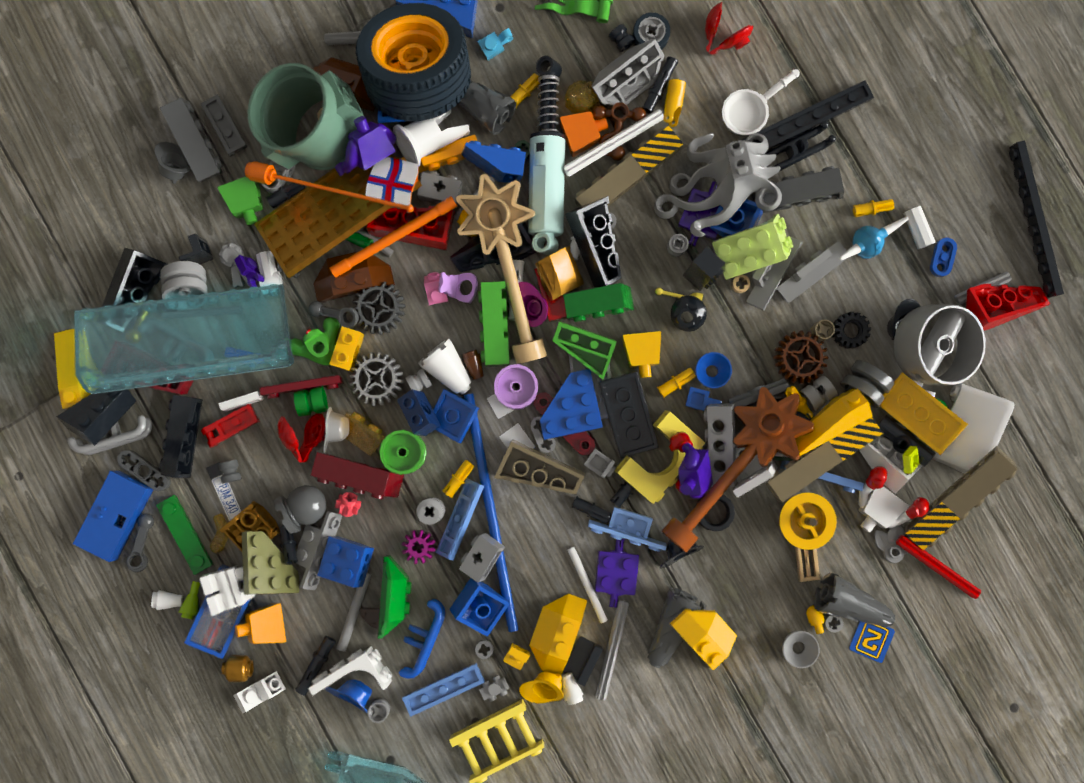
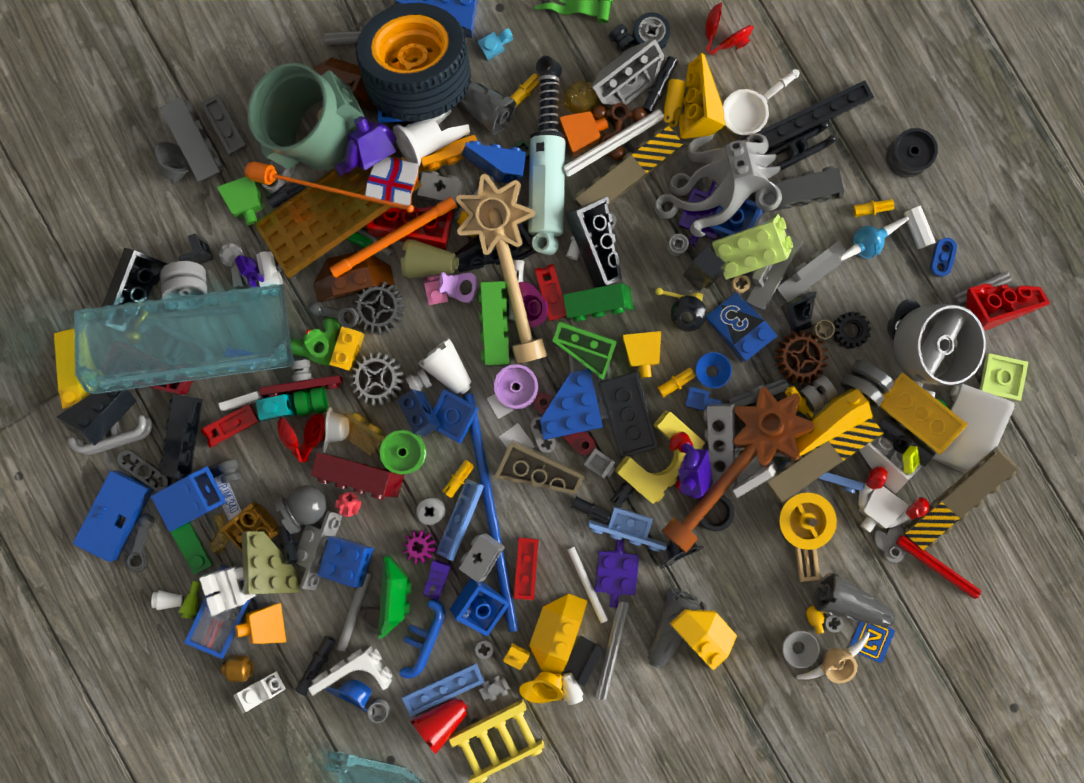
(188, 499): none -> blue slope
(275, 407): none -> teal torso
(304, 374): none -> light grey wheel
(426, 260): none -> olive cone
(437, 579): none -> dark purple leg
(440, 722): none -> red cone
(473, 363): reddish brown cone -> none
(526, 568): none -> red plate
(559, 273): pearl gold slope -> none
(703, 108): none -> yellow wedge
(740, 327): none -> blue slope
(799, 312): none -> black slope
(838, 663): none -> tan helmet
(912, 152): none -> black wheel
(1004, 376): none -> yellowish green plate
(1037, 225): black plate -> none

